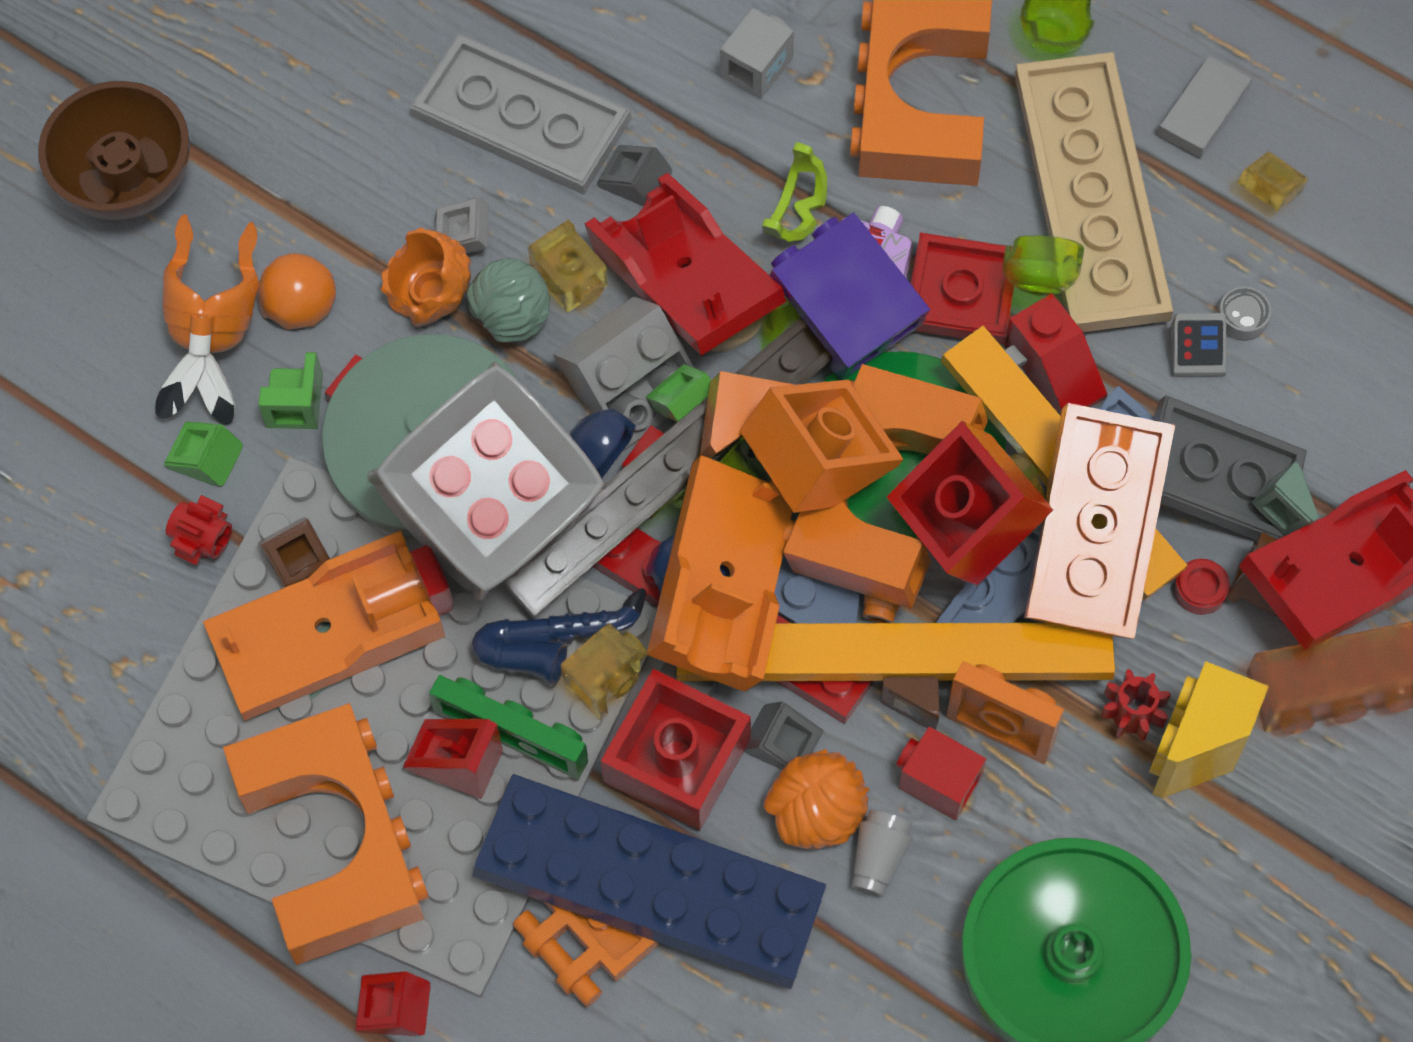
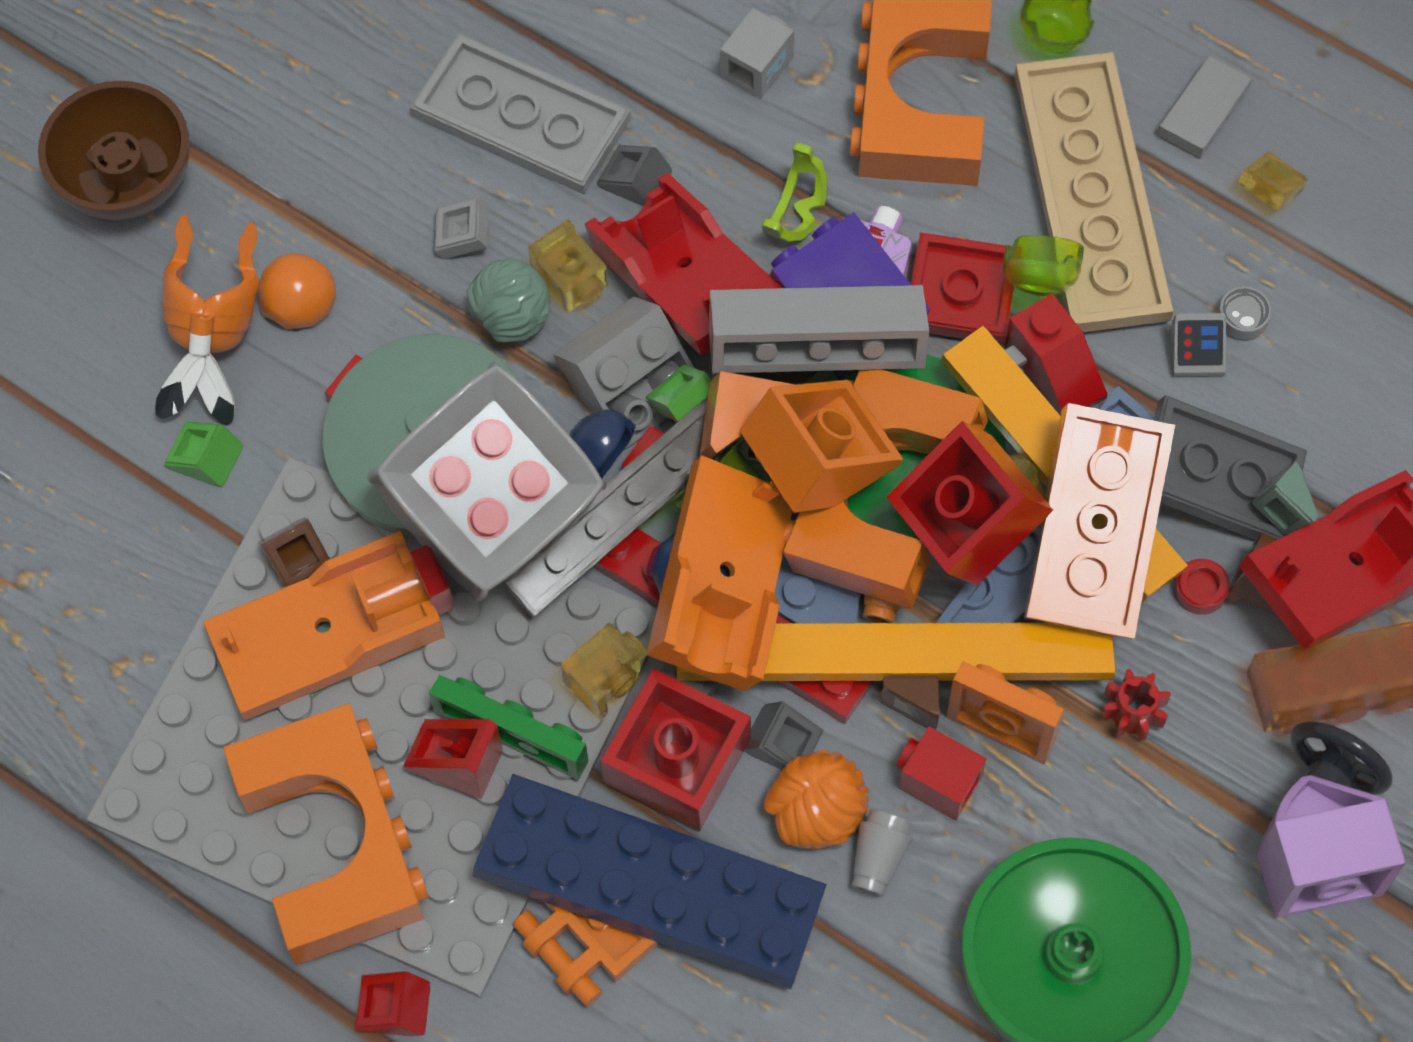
(198, 530): red gear -> none
(293, 396): bright green panel -> none
(427, 276): orange hair -> none
(528, 644): dark blue piece -> none
(818, 329): none -> light grey brick
(1206, 729): yellow slope -> none
(1331, 832): none -> lavender piece

